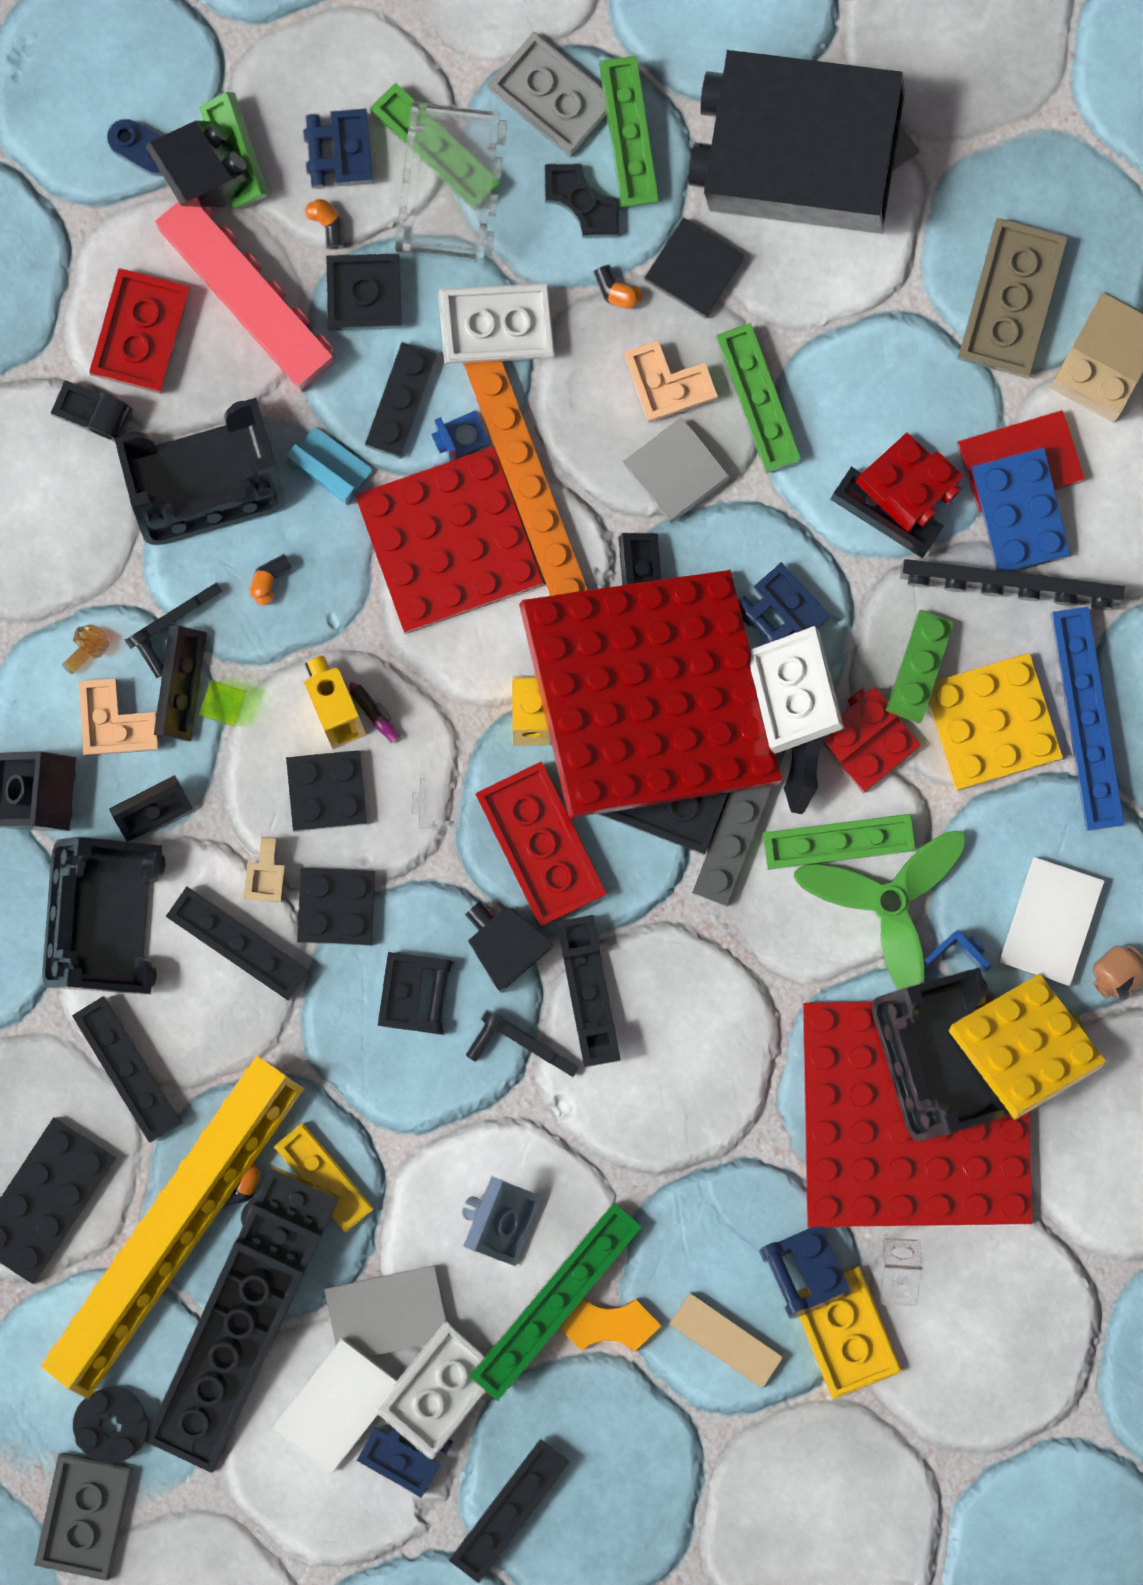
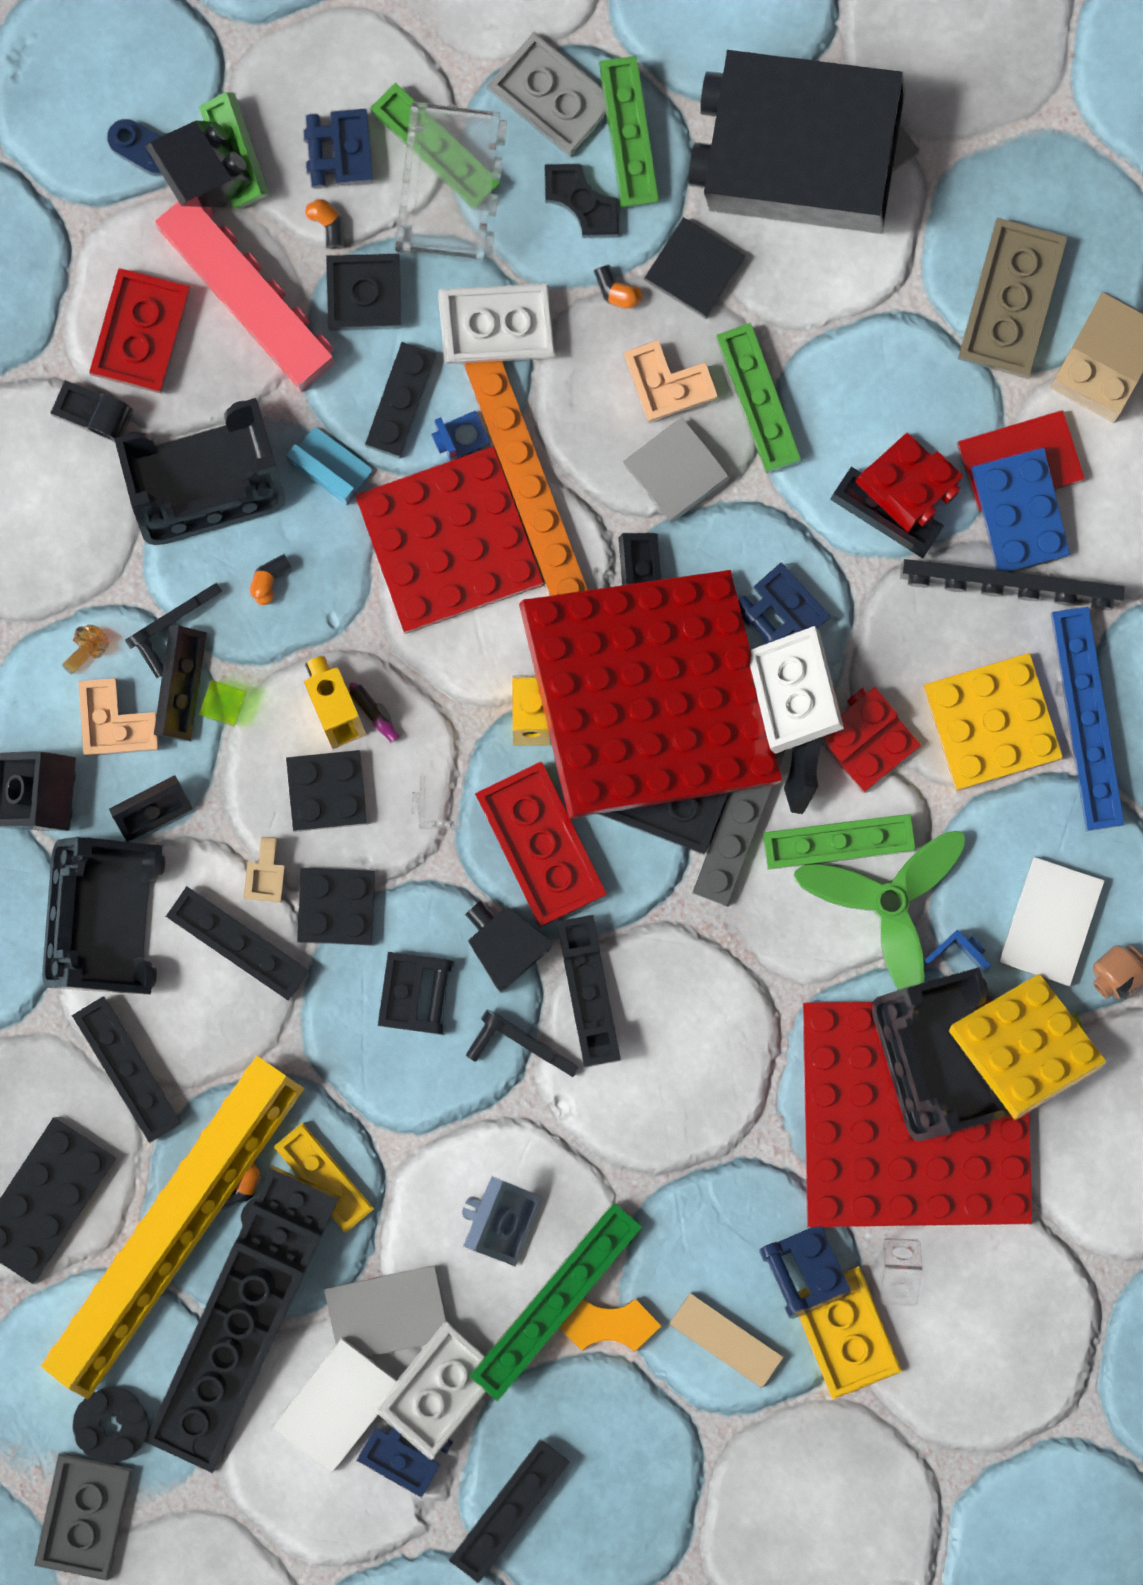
(919, 666): bright green plate -> none

